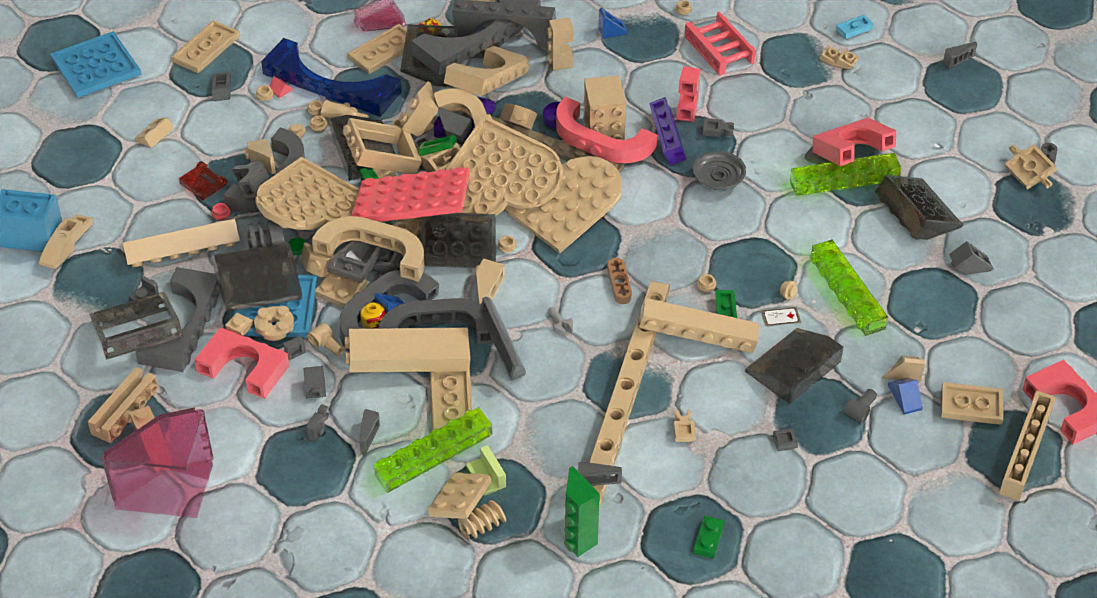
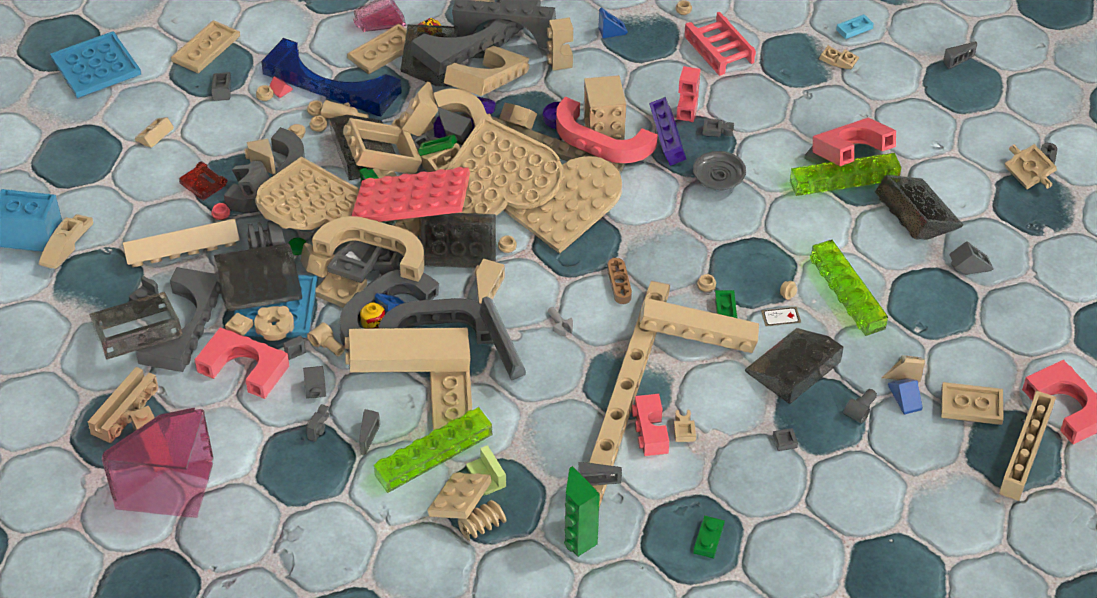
(652, 438): none -> coral arch

